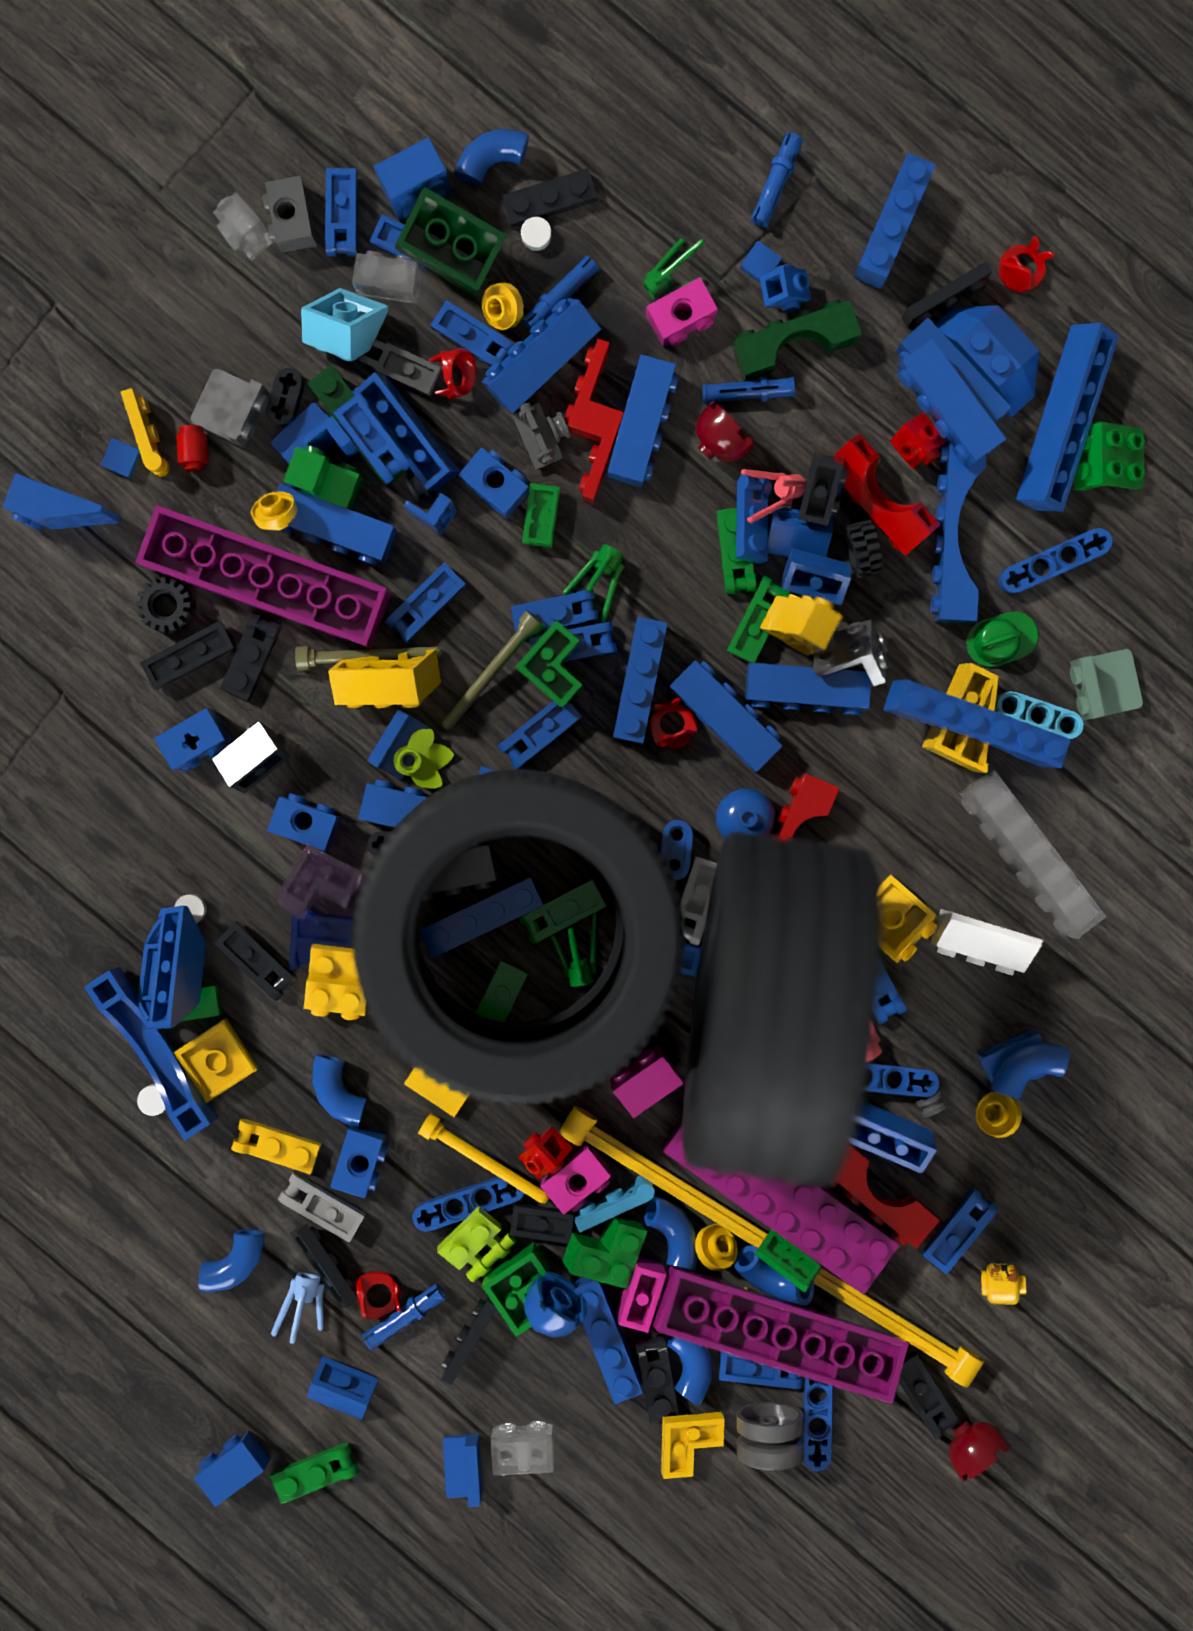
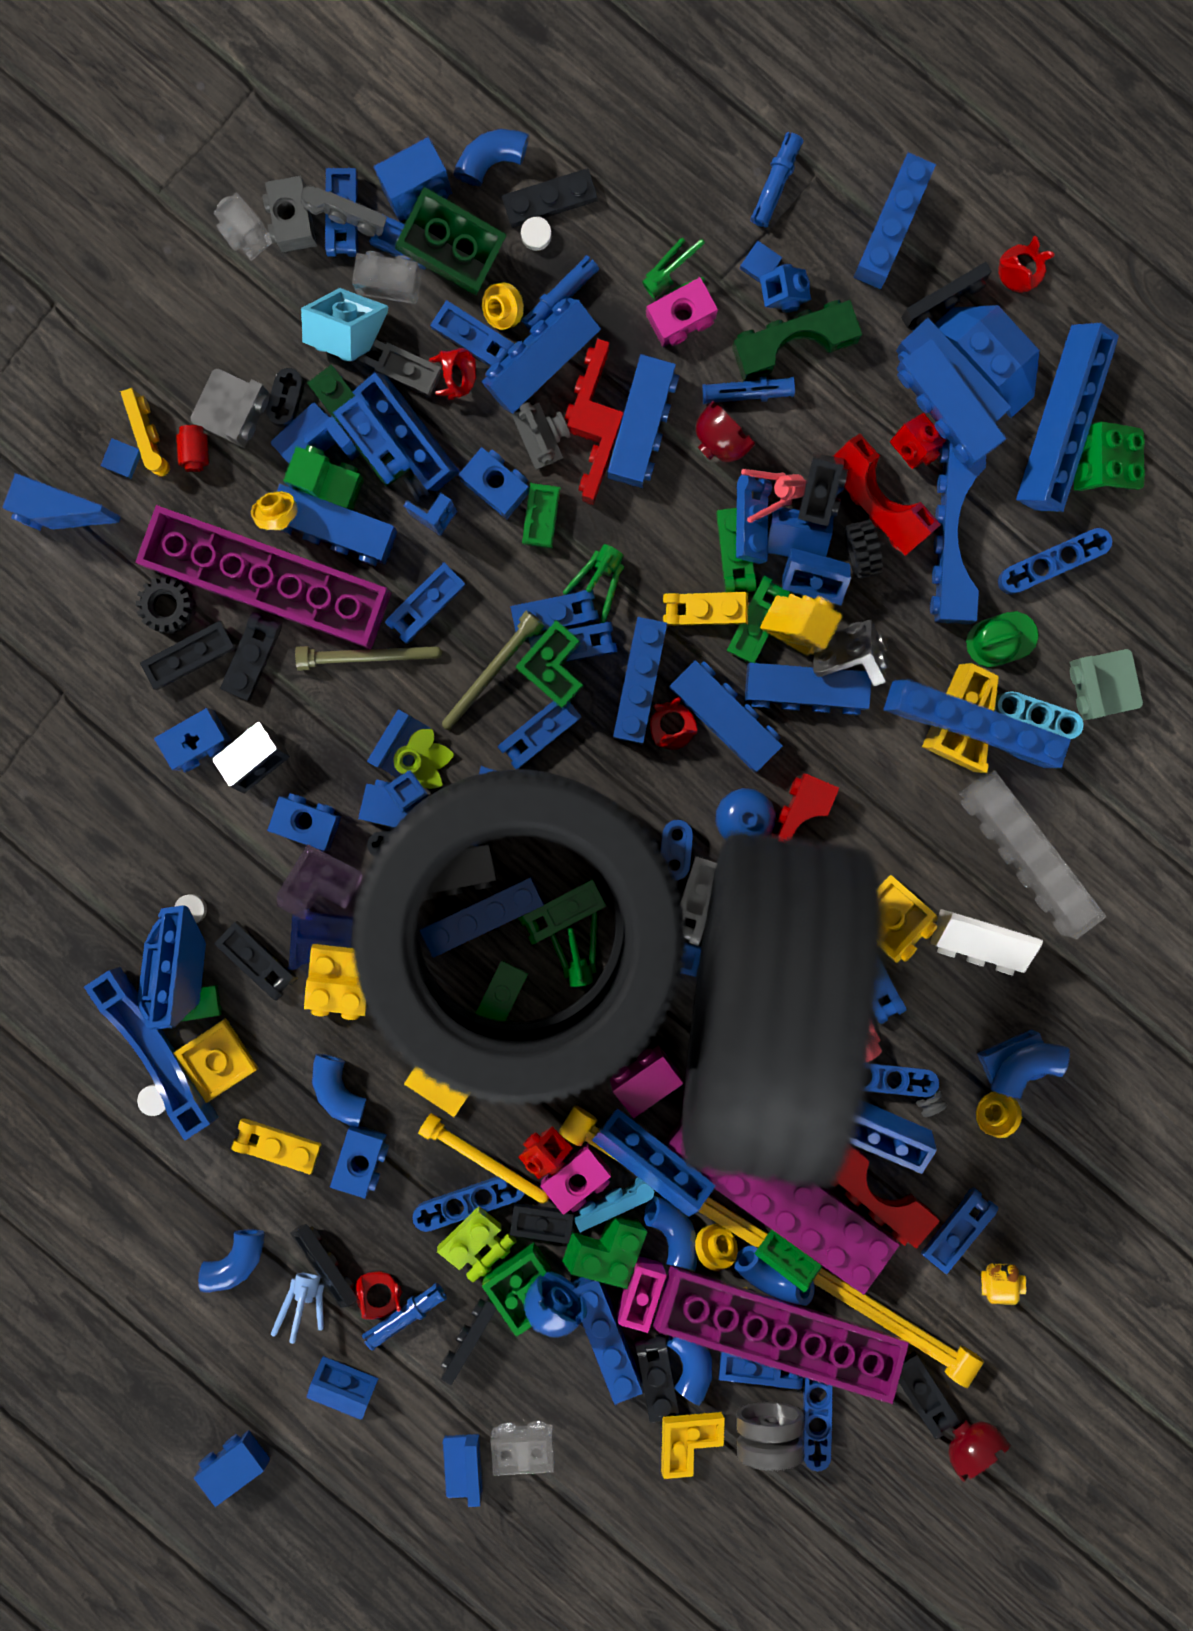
(314, 1473): green plate -> none
(322, 1207): light grey plate -> none
(343, 210): none -> dark grey hinge
(385, 682): yellow wedge -> none
(406, 791): none -> blue tile
(653, 1163): none -> blue brick
(706, 608): none -> yellow plate

